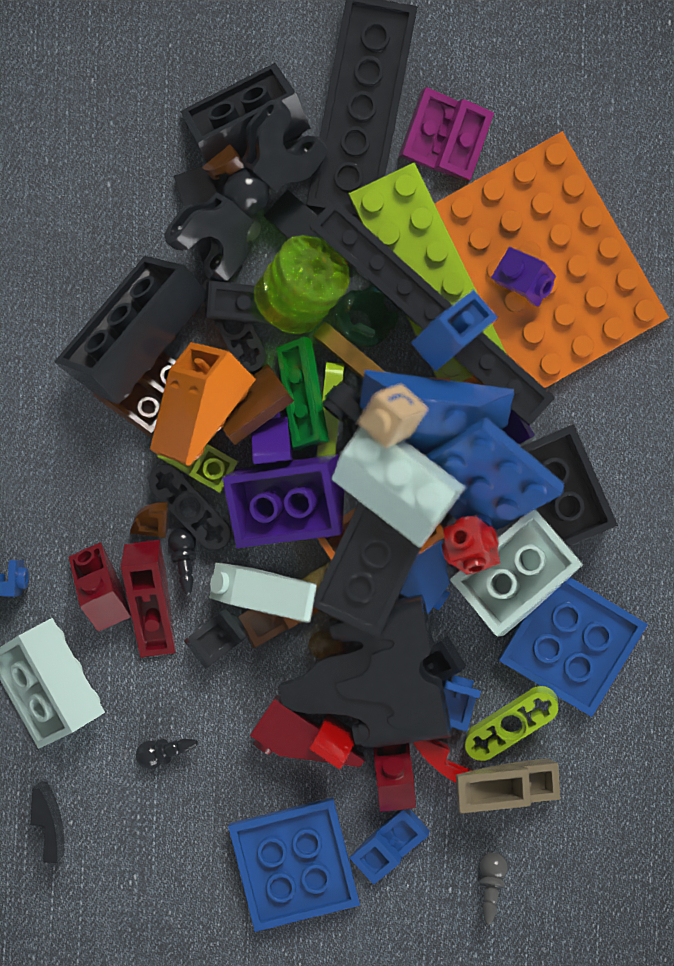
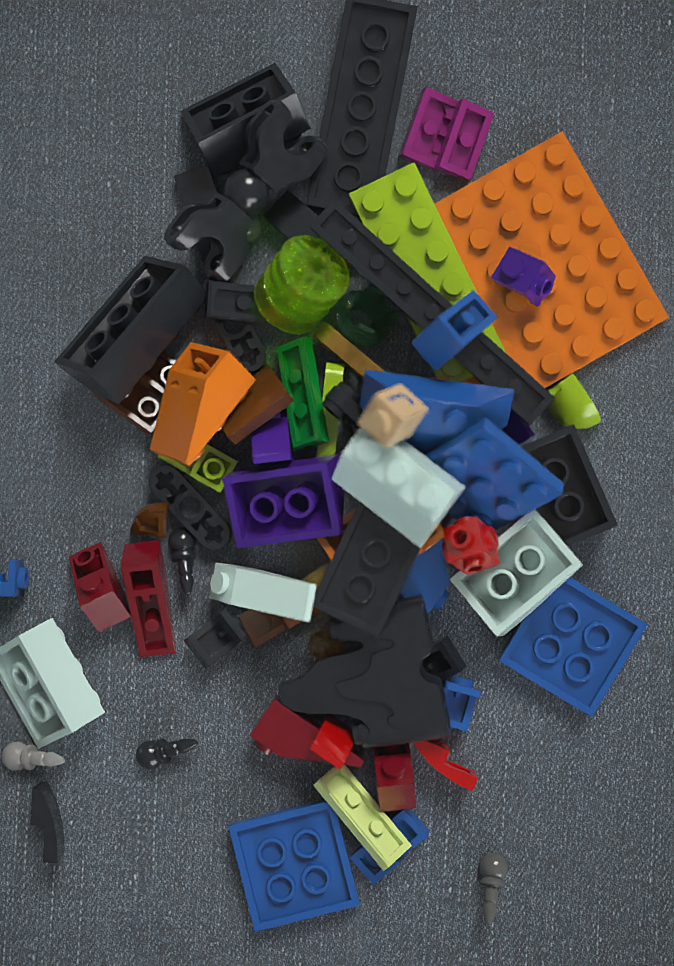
(20, 756): none -> light grey bar
(225, 161): reddish brown tile -> none
(362, 816): none -> yellowish green tile
(508, 785): dark tan slope -> none
(538, 716): lime beam -> none
(573, 404): none -> lime brick

